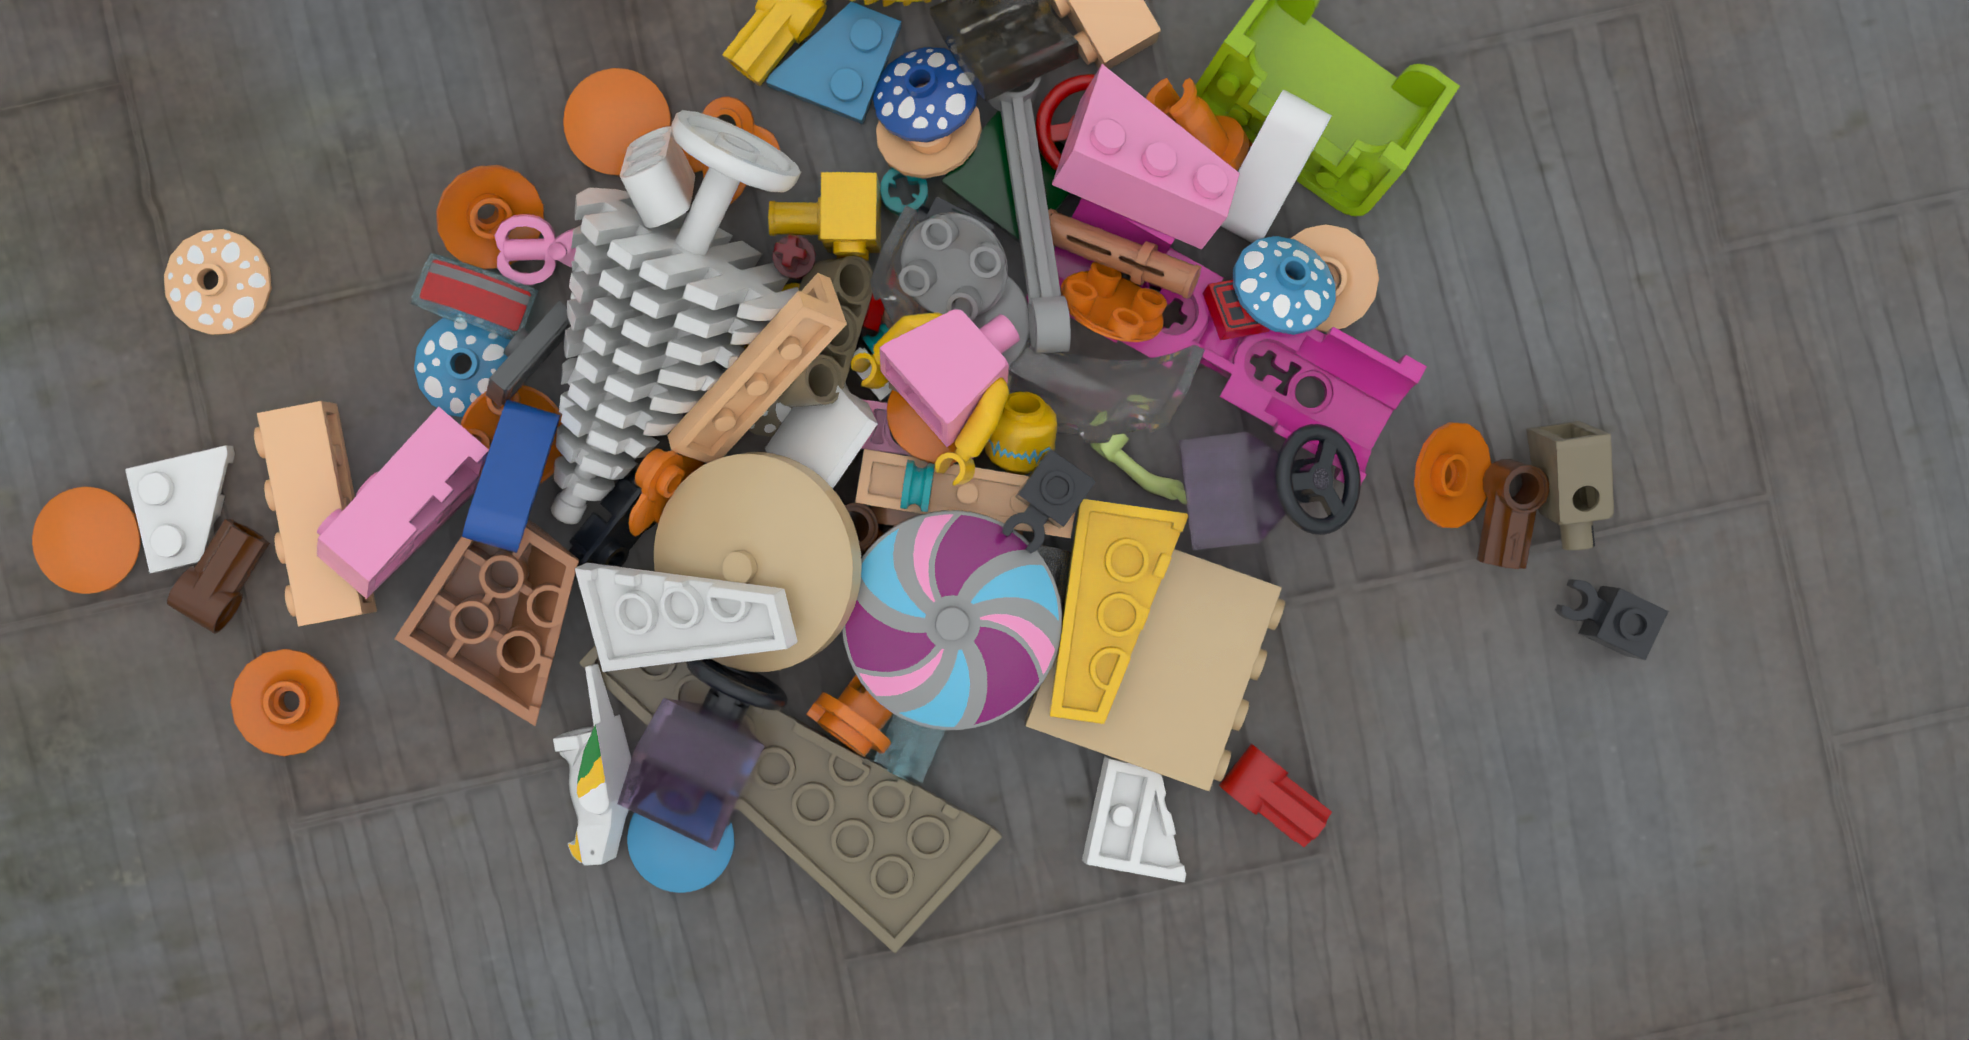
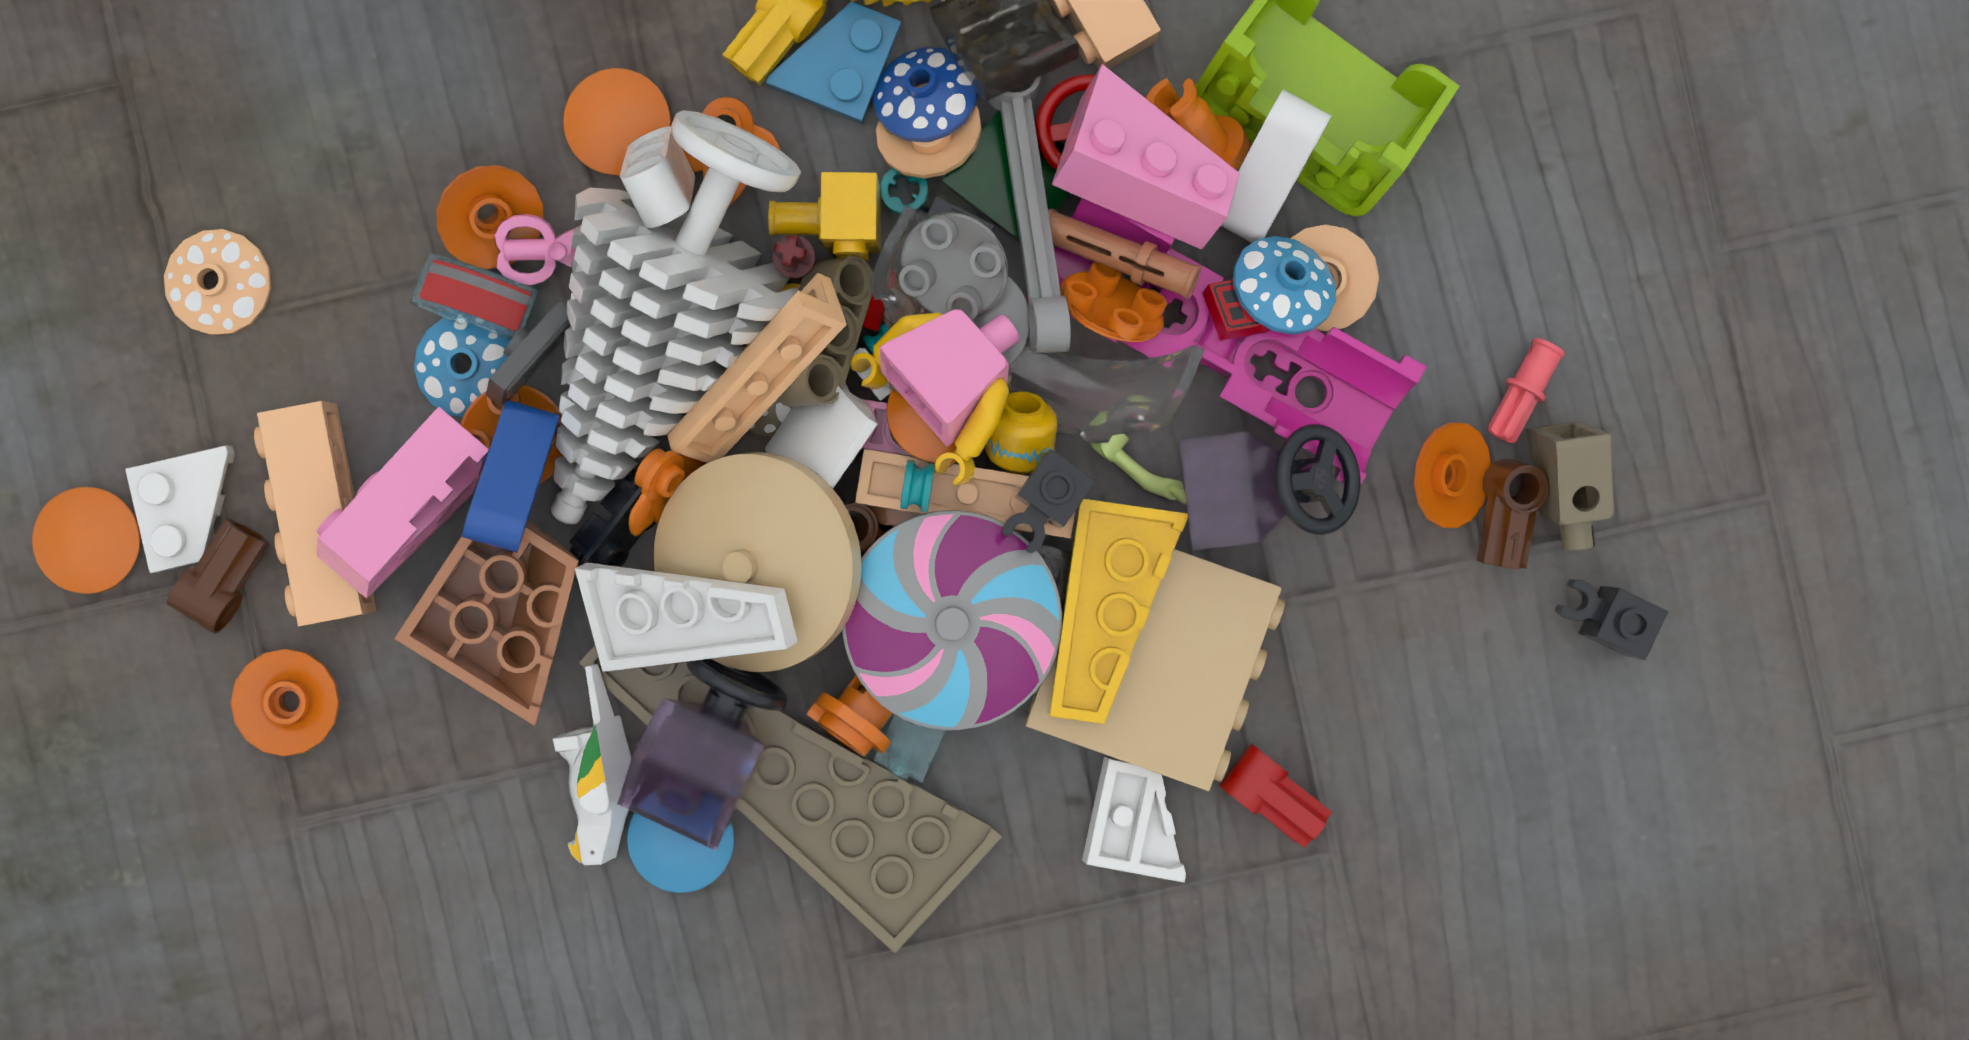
(1525, 390): none -> coral axle

